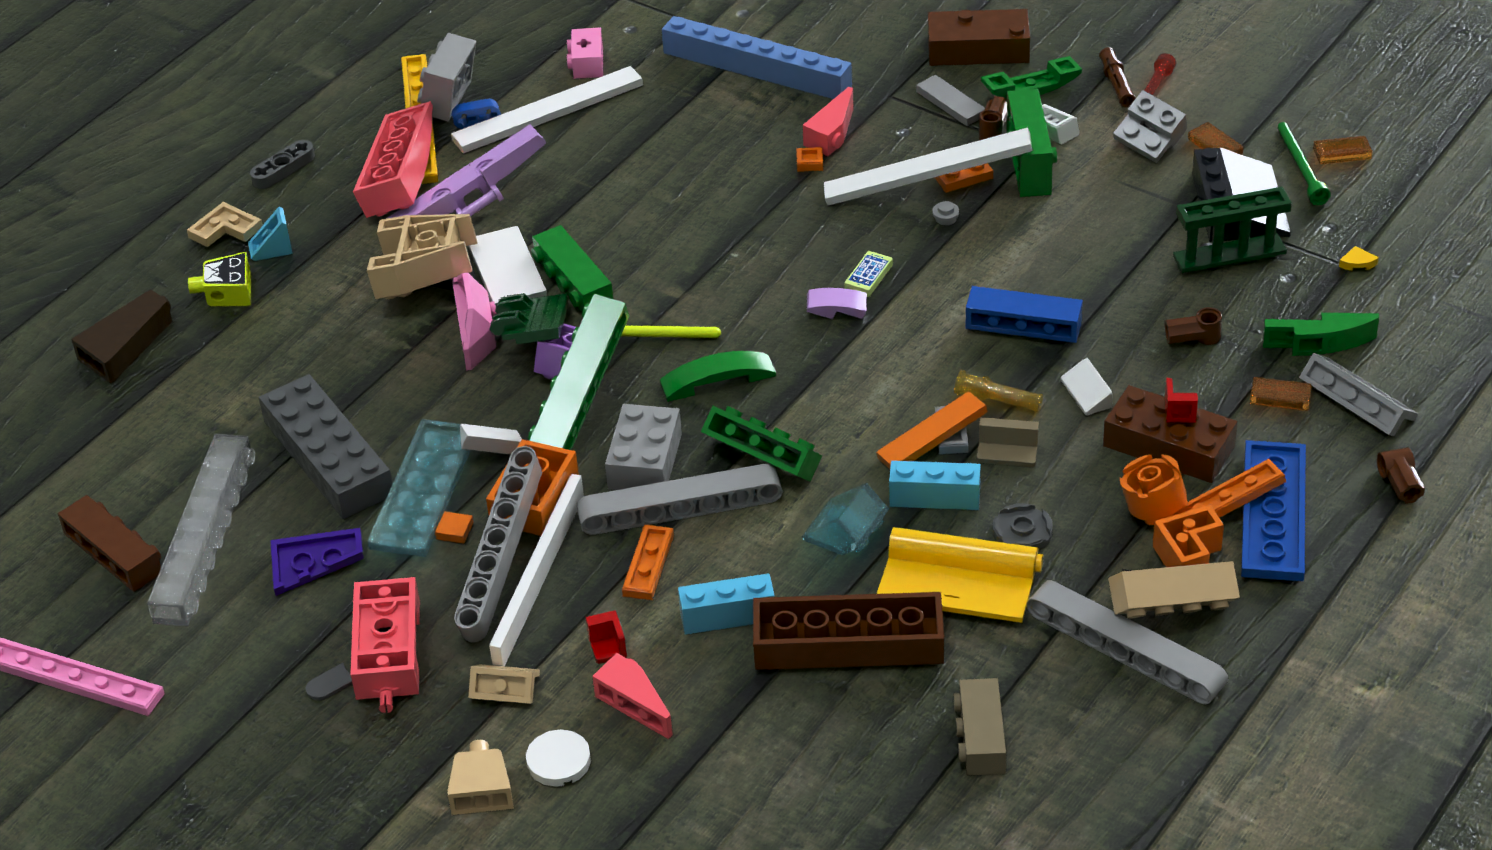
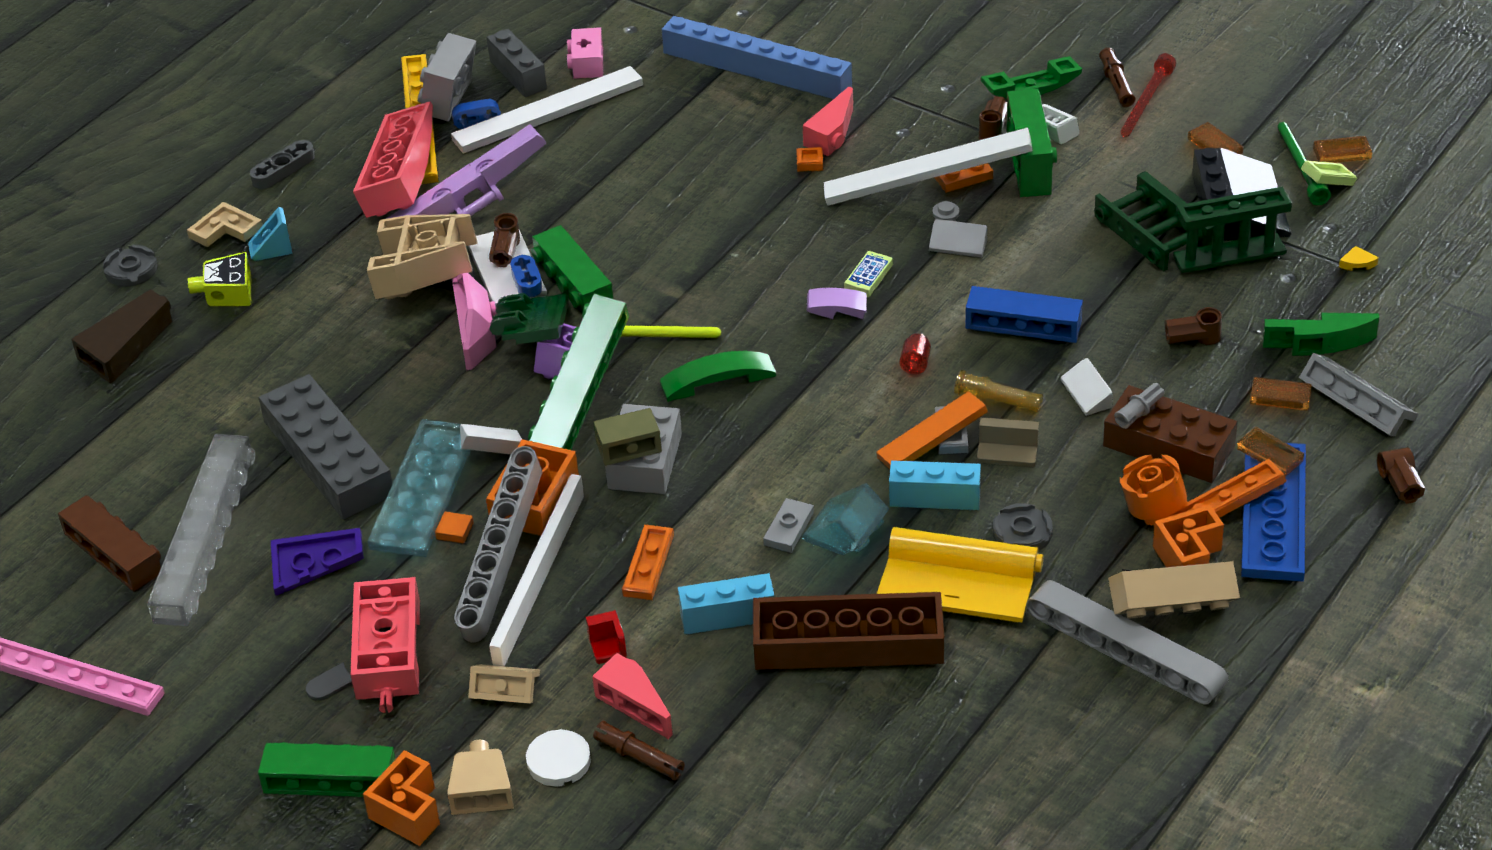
(130, 265): none -> dark grey tile
(322, 768): none -> green brick
(402, 799): none -> orange brick
(505, 239): none -> reddish brown piece
(516, 62): none -> dark grey brick
(530, 275): none -> blue beam
(627, 436): none -> olive brick
(627, 744): none -> reddish brown pin
(679, 499): light grey beam -> none
(761, 443): green brick -> none
(788, 525): none -> light grey plate
(915, 354): none -> clear red brick
(950, 100): light grey tile -> none
(958, 238): none -> light grey slope
(978, 37): reddish brown brick -> none
(980, 727): dark tan brick -> none
(1138, 405): none -> light grey axle
(1151, 126): light grey brick -> none
(1159, 201): none -> dark green fence
(1180, 406): red panel -> none
(1265, 446): none -> clear orange tile
(1329, 173): none -> yellowish green tile

